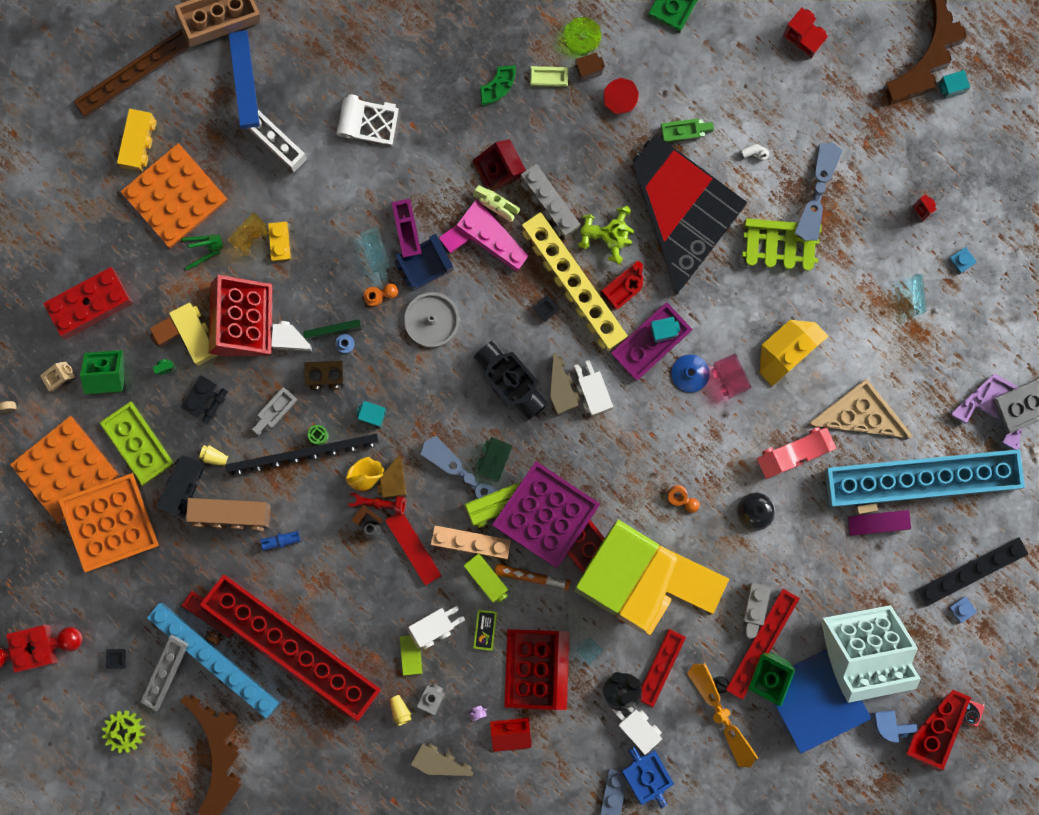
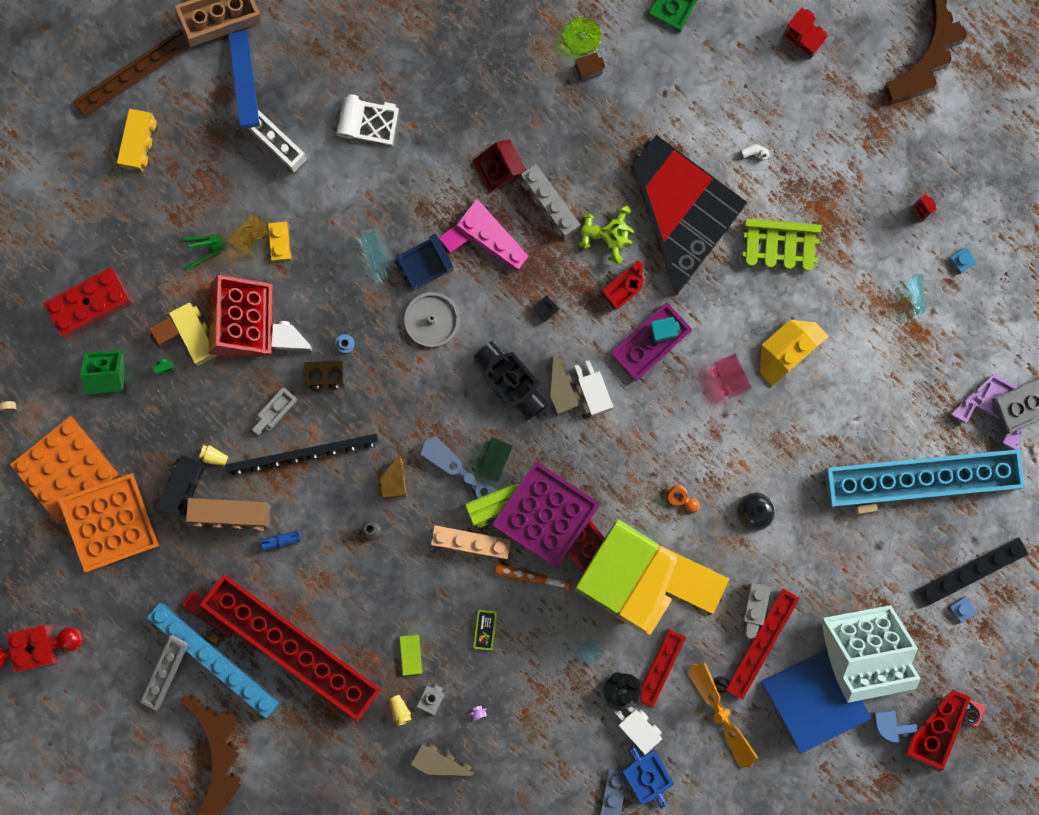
(57, 375): tan bracket -> none
(116, 658): black plate -> none
(122, 724): lime gear -> none
(136, 443): lime tile -> none
(174, 195): orange plate -> none
(199, 396): black plate -> none
(318, 438): bright green wheel -> none
(332, 330): dark green tile -> none
(363, 514): reddish brown panel -> none
(364, 474): yellow hair -> none
(371, 414): teal brick -> none
(389, 291): orange plate -> none
(399, 504): red piece -> none
(406, 228): magenta slope -> none
(413, 548): red tile -> none
(433, 627): white hinge -> none
(486, 579): lime window -> none
(496, 203): yellowish green hinge -> none
(498, 86): green tile -> none
(510, 734): red panel -> none
(537, 669): red slope -> none
(539, 224): light yellow brick -> none
(549, 76): yellowish green tile -> none
(621, 96): red hat -> none
(684, 380): blue dish -> none
(685, 130): bright green hinge -> none
(772, 678): green slope -> none
(792, 455): coral brick -> none
(810, 221): sand blue piece -> none
(862, 412): tan tile -> none
(879, 523): magenta slope -> none
(954, 84): teal brick -> none

